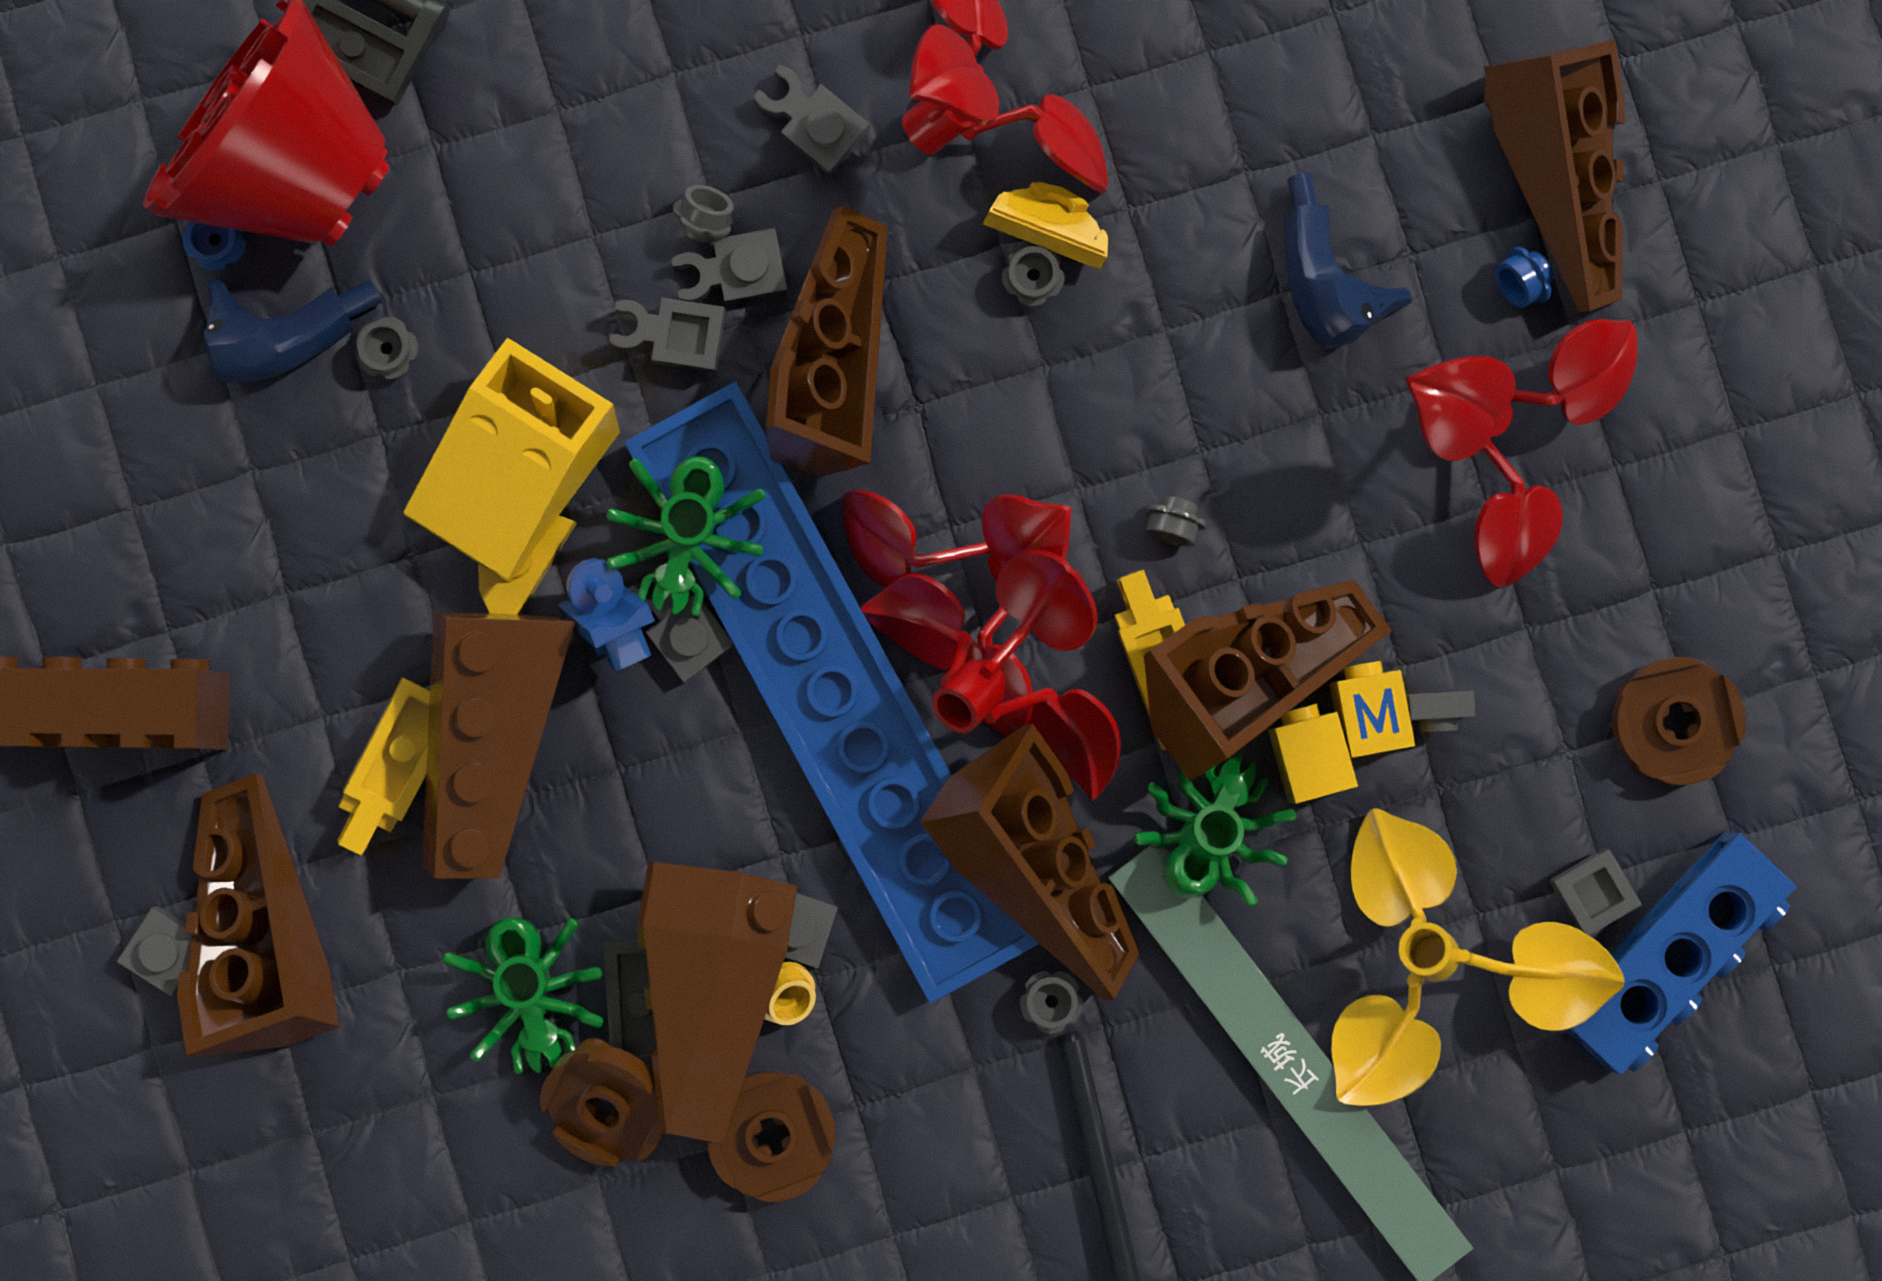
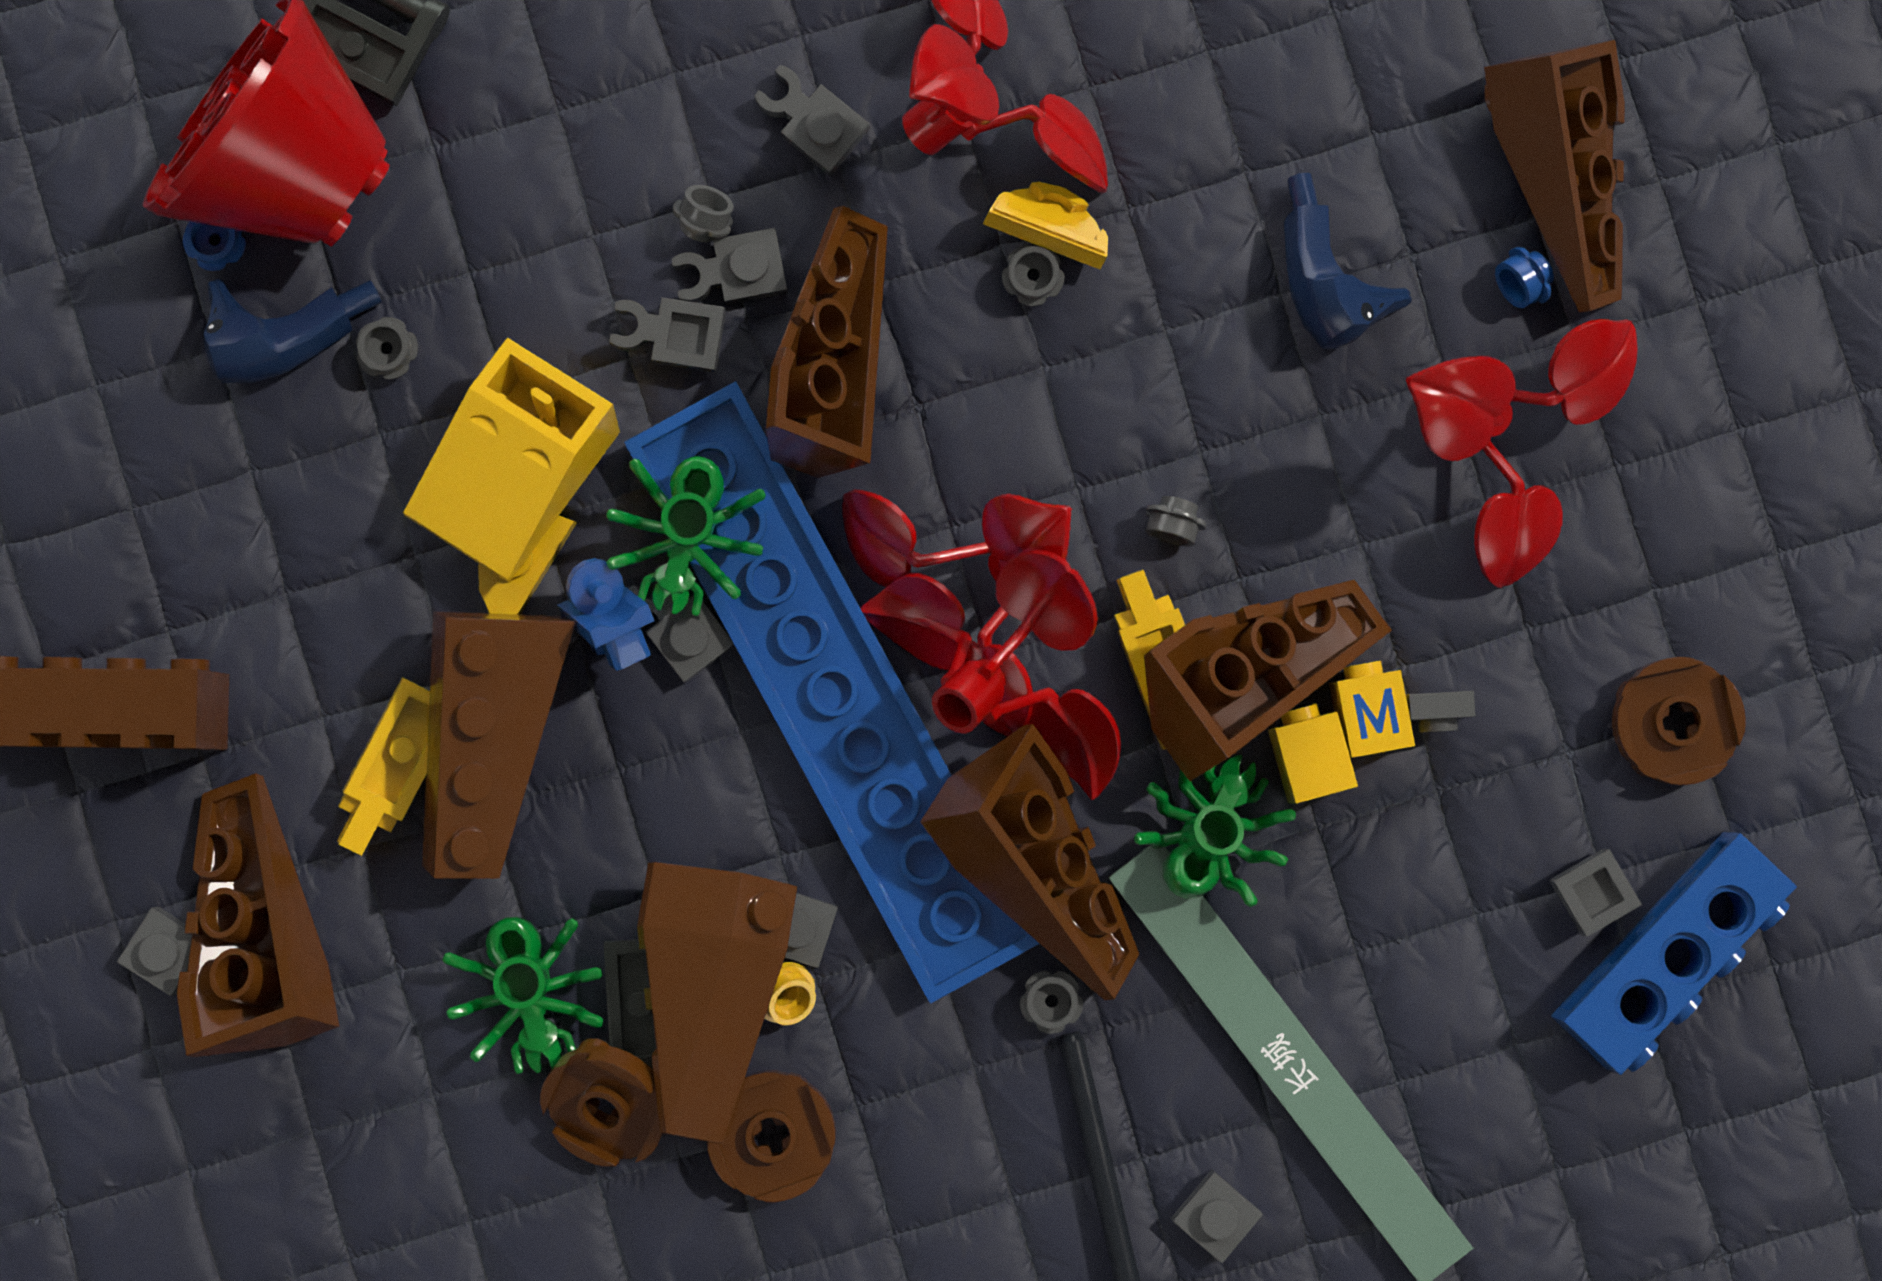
(1217, 1216): none -> dark grey plate
(1397, 874): yellow plant -> none

